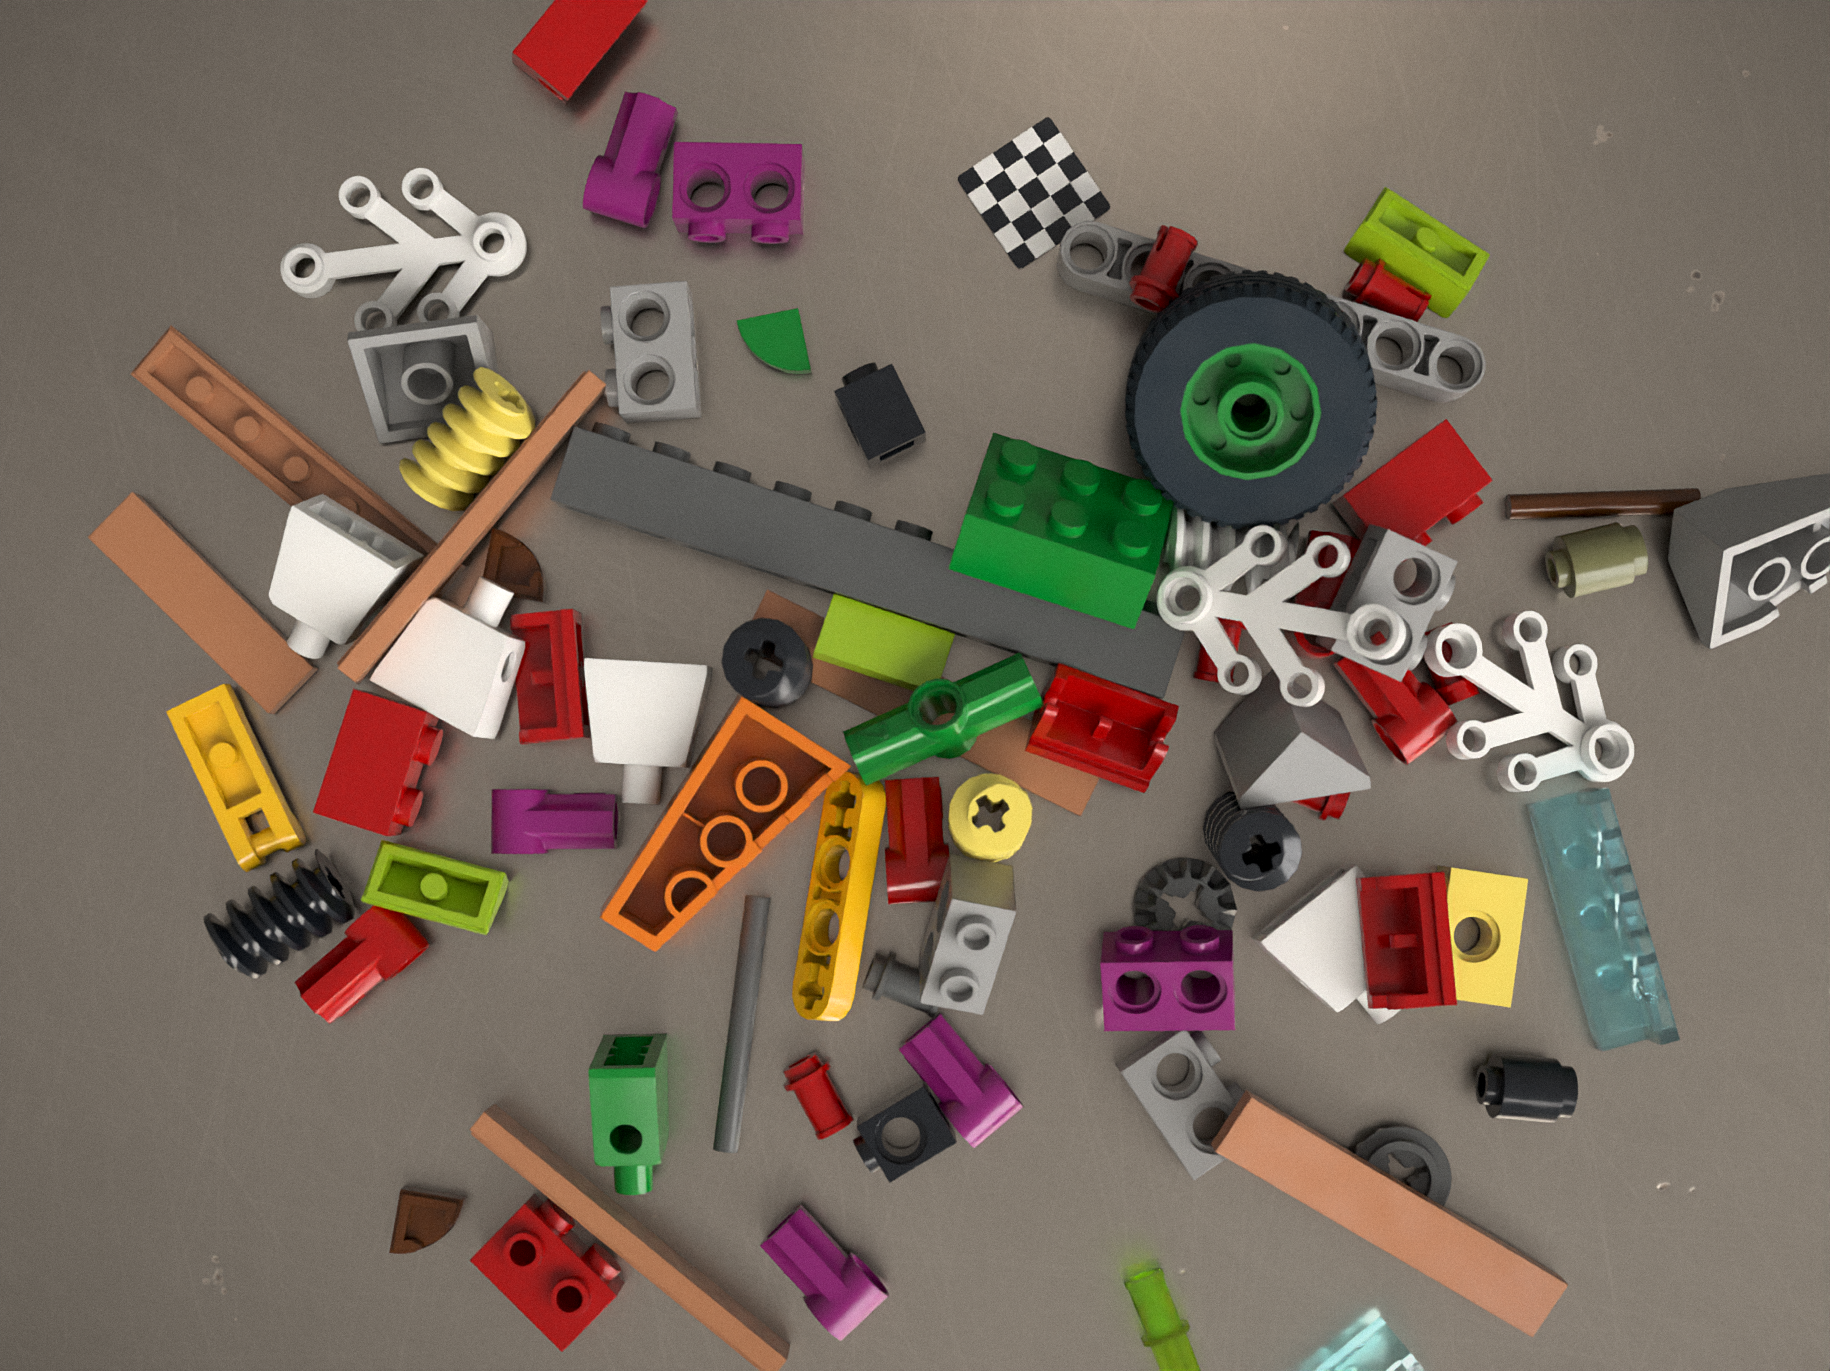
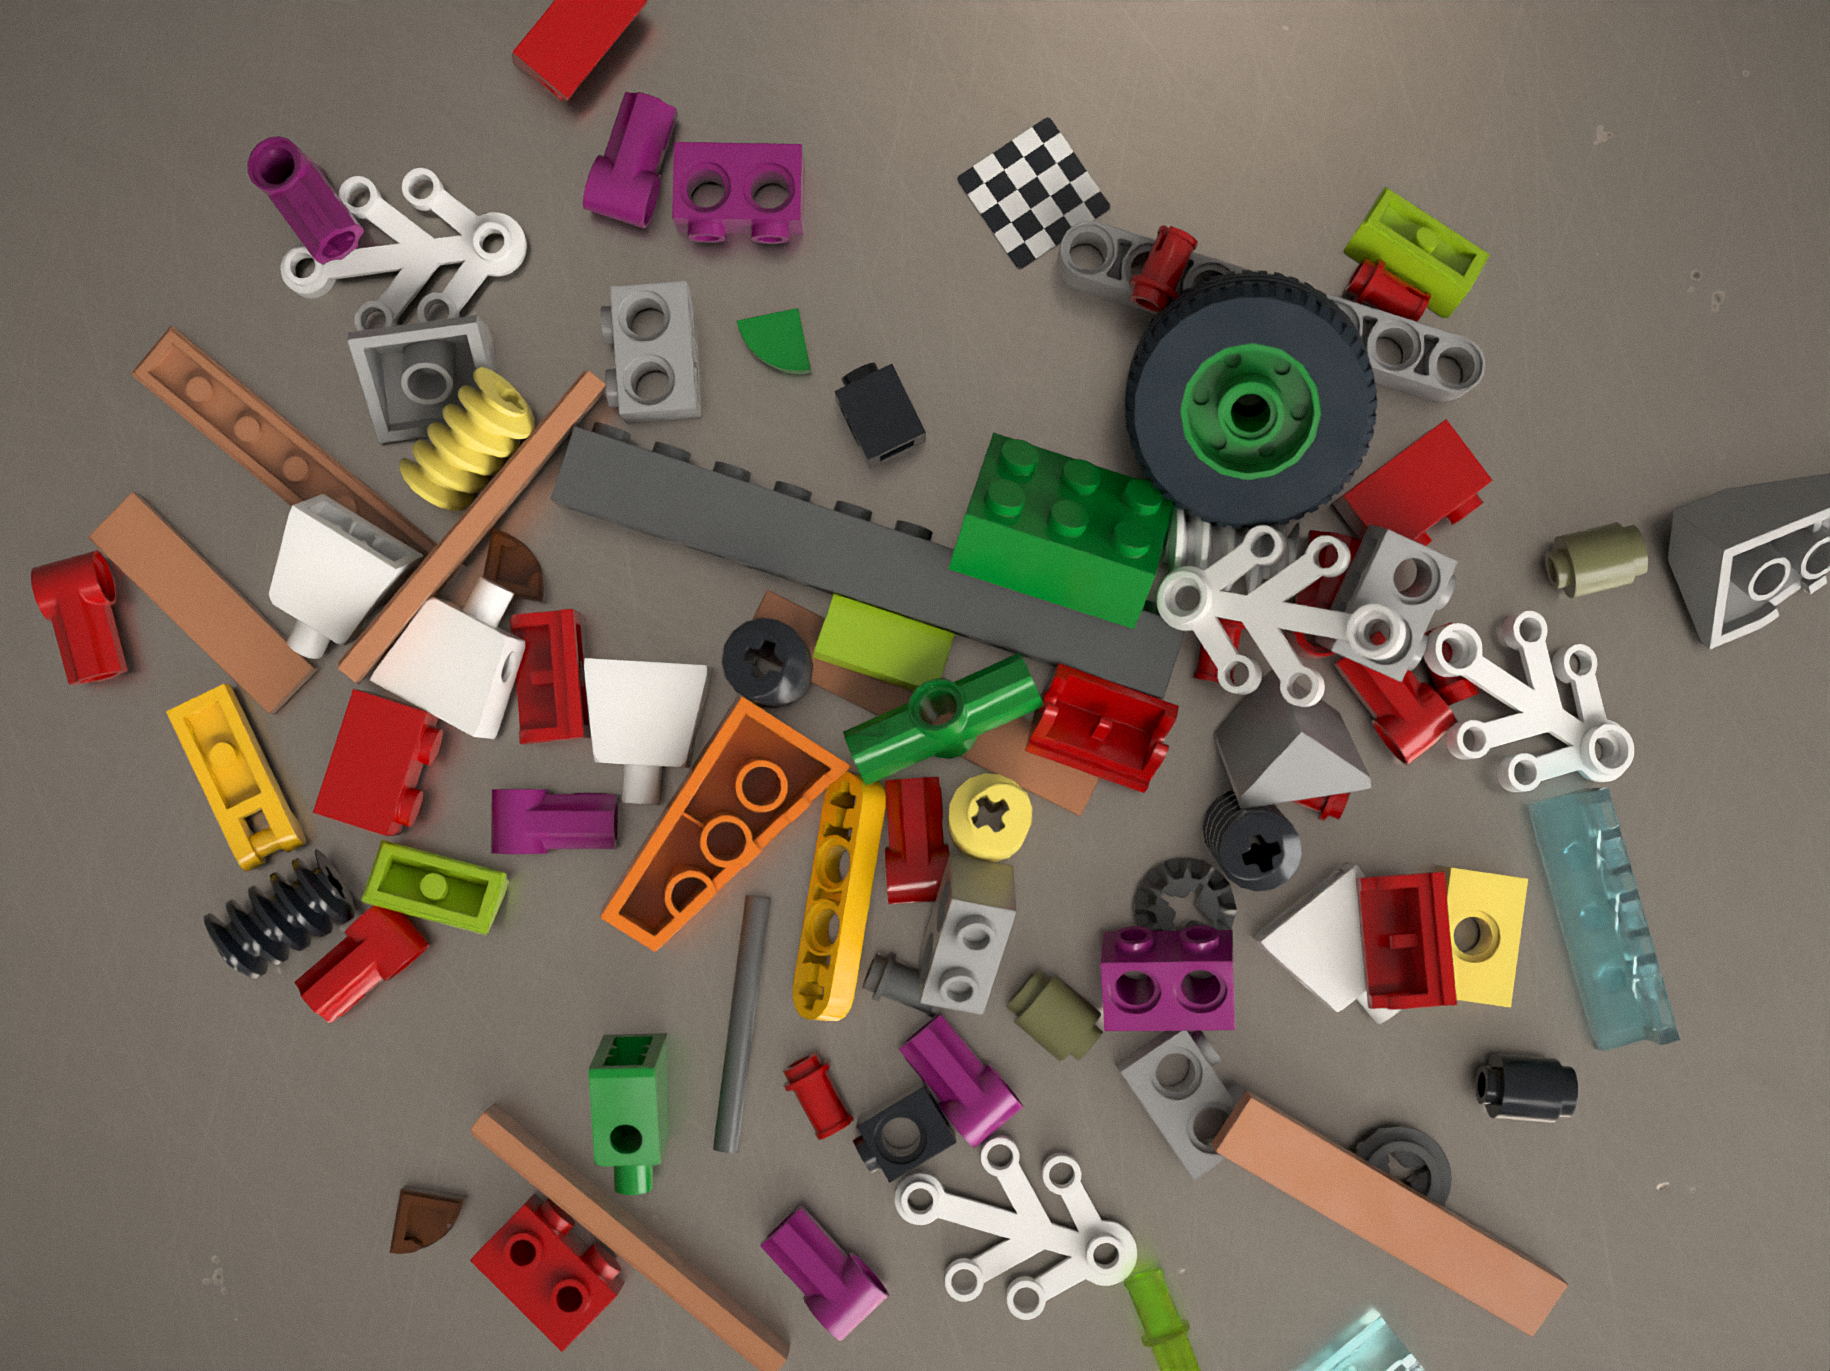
(78, 602): none -> red piece
(304, 199): none -> magenta piece
(1026, 1229): none -> white plant
(1055, 1016): none -> olive brick
(1598, 503): reddish brown bar -> none

